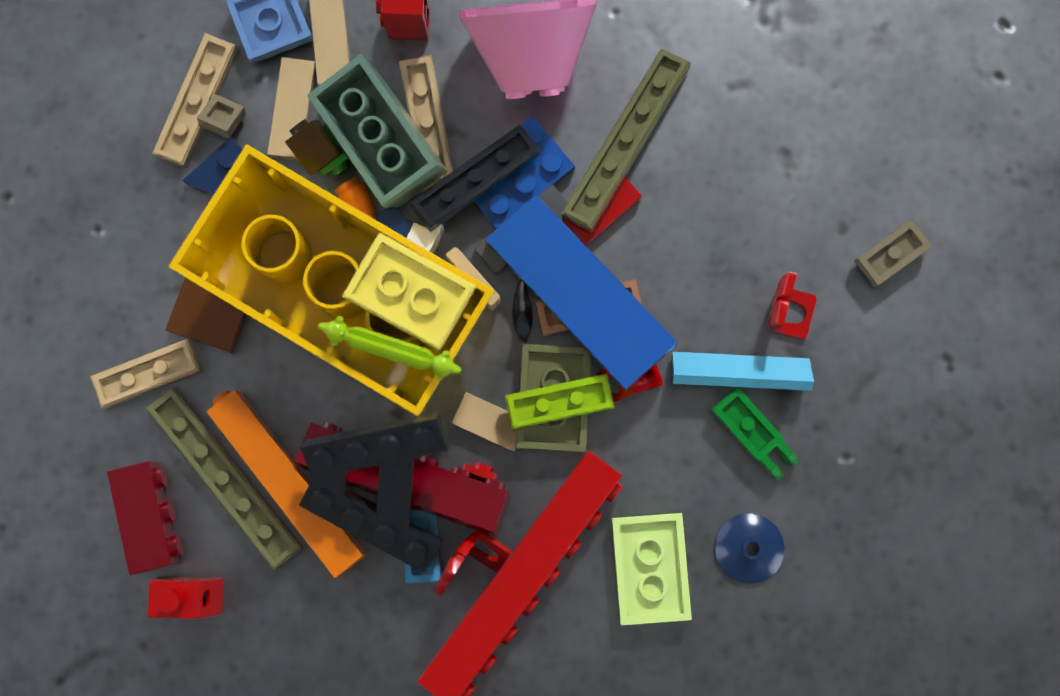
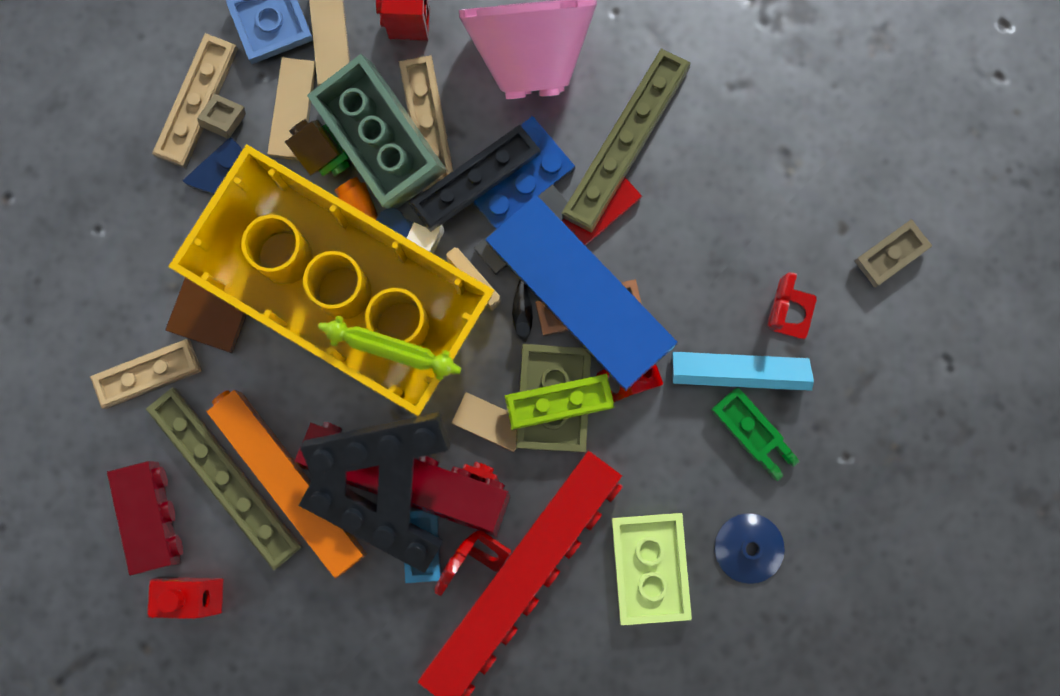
(409, 291): light yellow tile -> none

